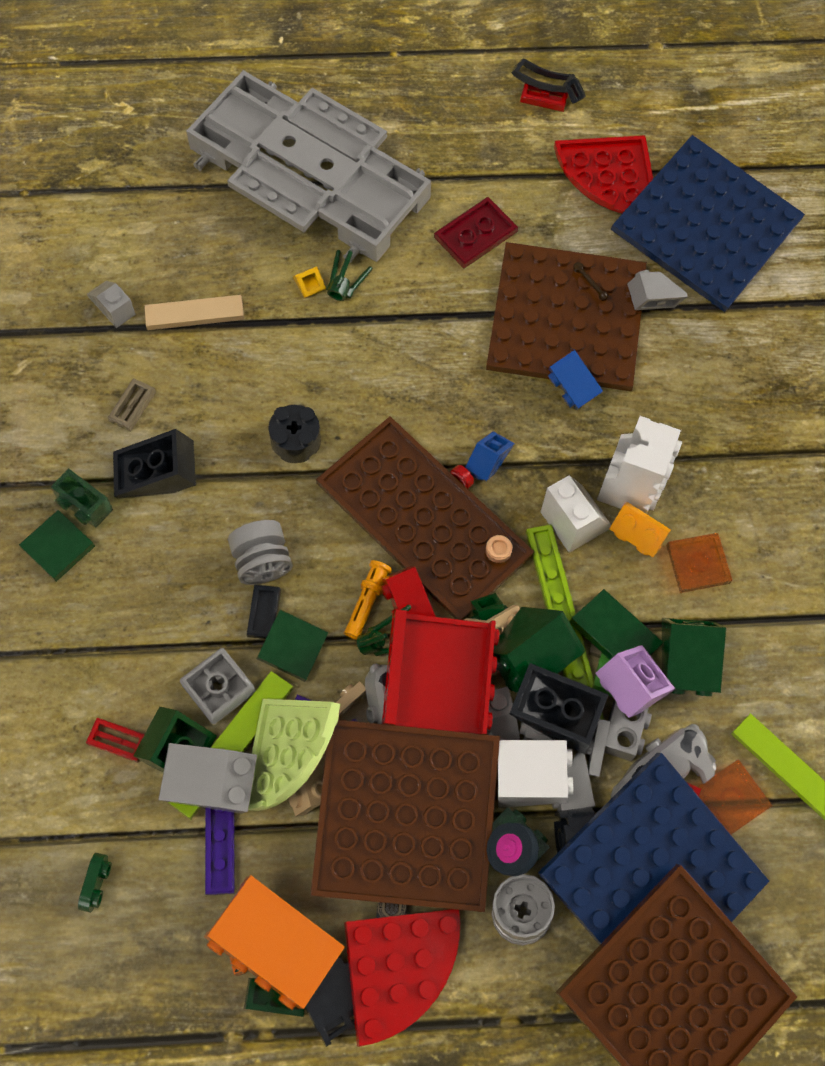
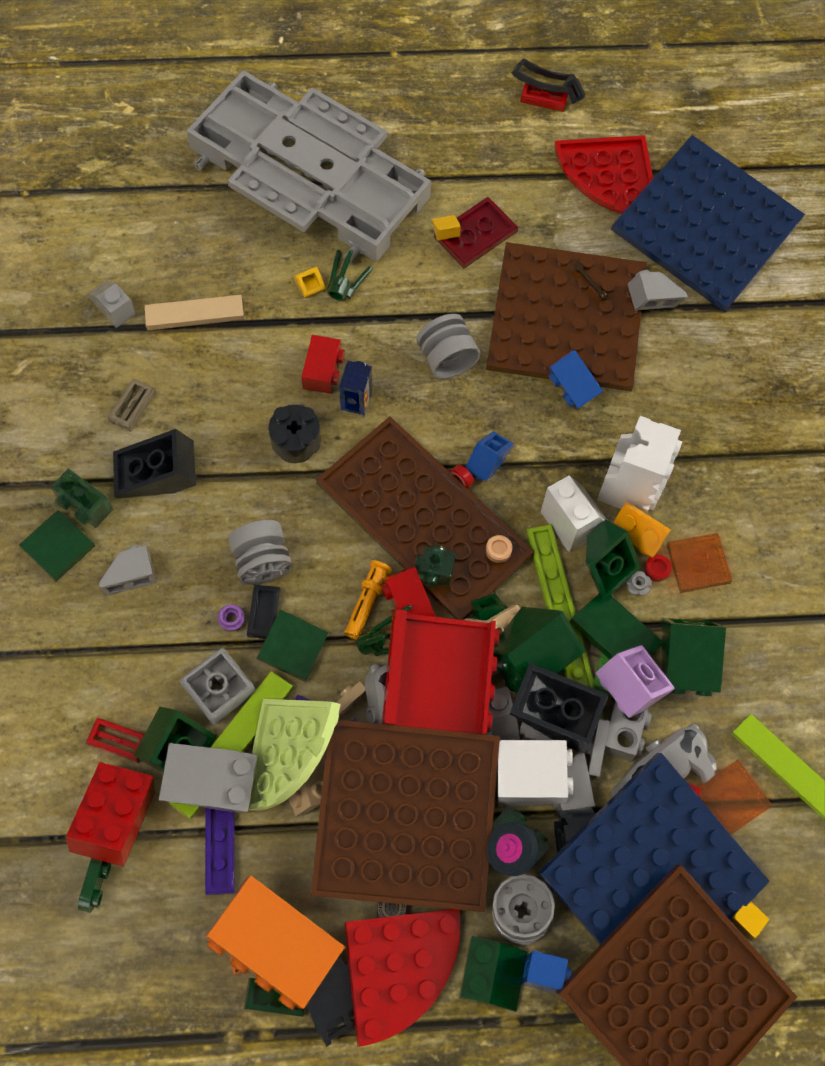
(110, 814): none -> red brick
(128, 571): none -> light grey slope
(229, 610): none -> medium lavender plate
(322, 364): none -> red brick
(356, 387): none -> clear blue brick
(435, 565): none -> clear green brick
(446, 227): none -> yellow slope
(448, 346): none -> light grey wheel
(492, 974): none -> dark green slope
(545, 972): none -> blue brick
(610, 557): none -> dark green slope
(639, 590): none -> light grey plate
(658, 568): none -> red tile
(750, 920): none -> yellow slope

